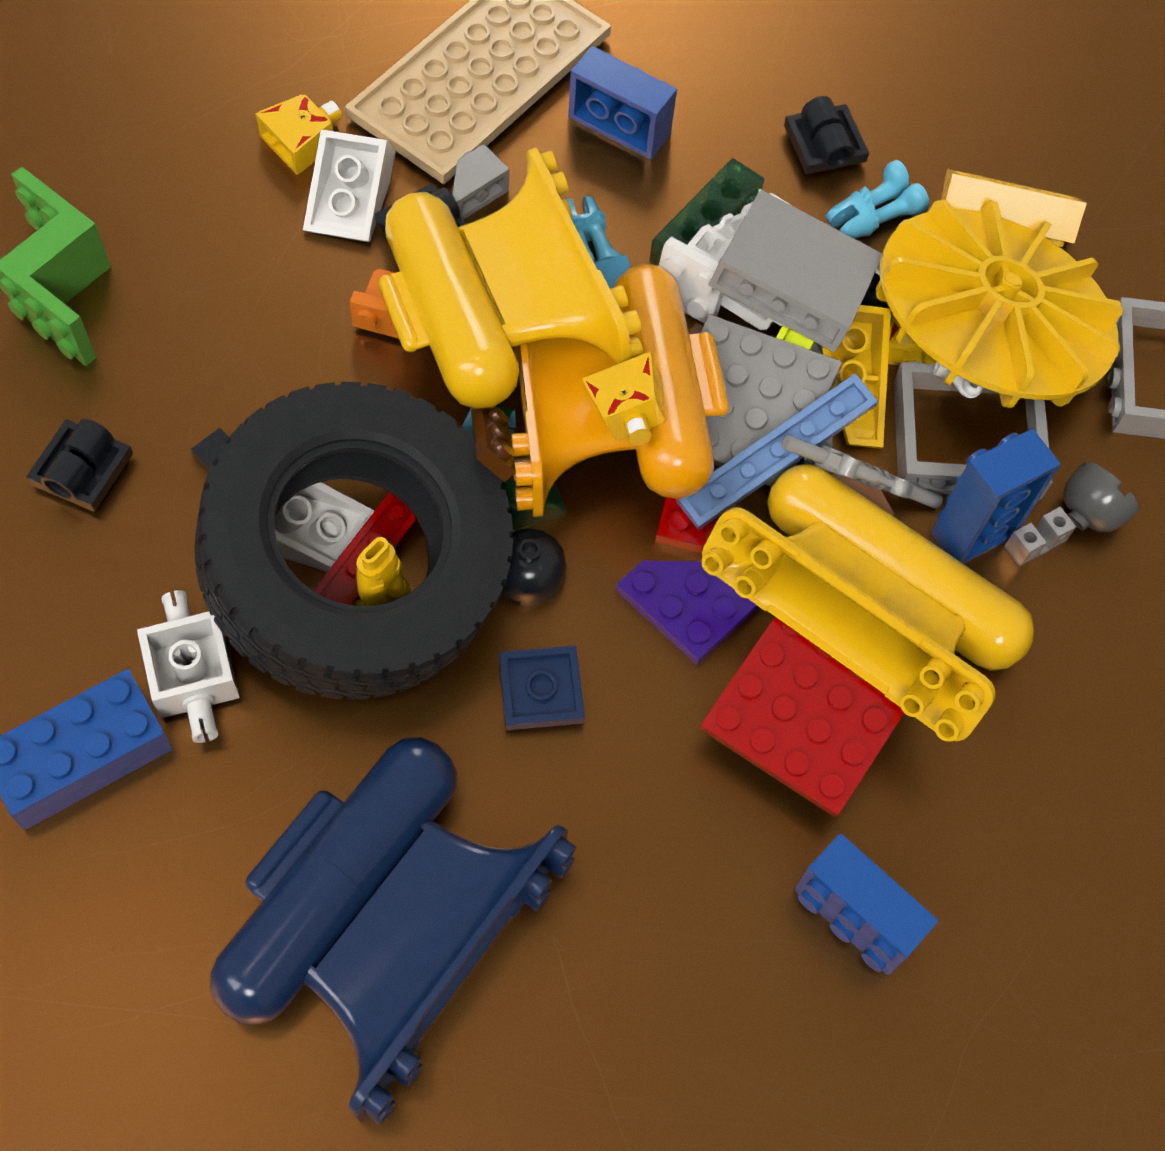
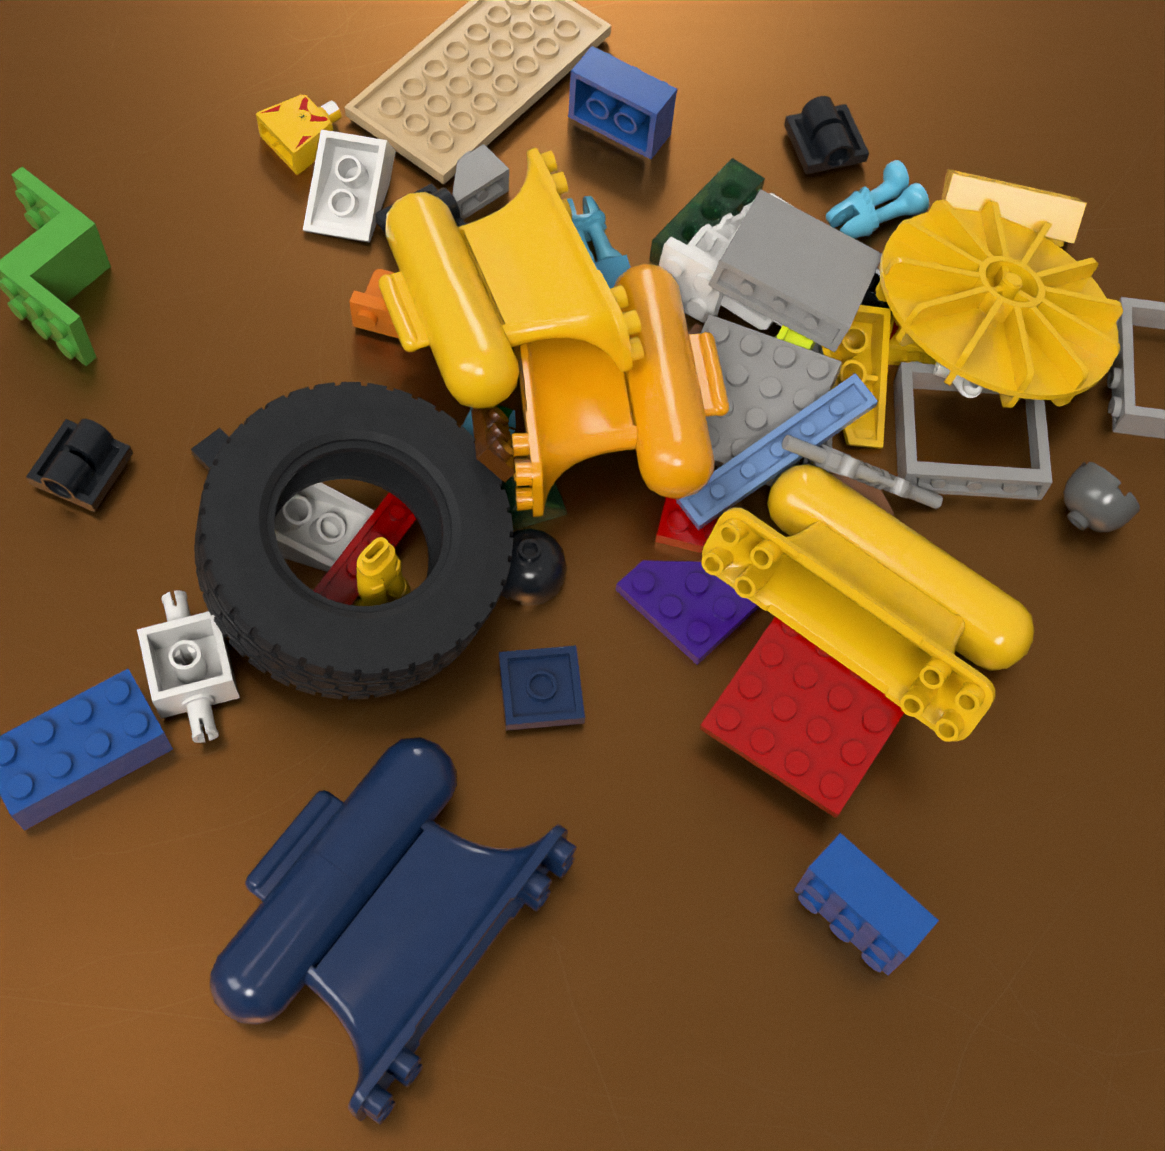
(629, 398): yellow torso -> none
(994, 495): blue brick -> none
(1033, 541): flat silver piece -> none

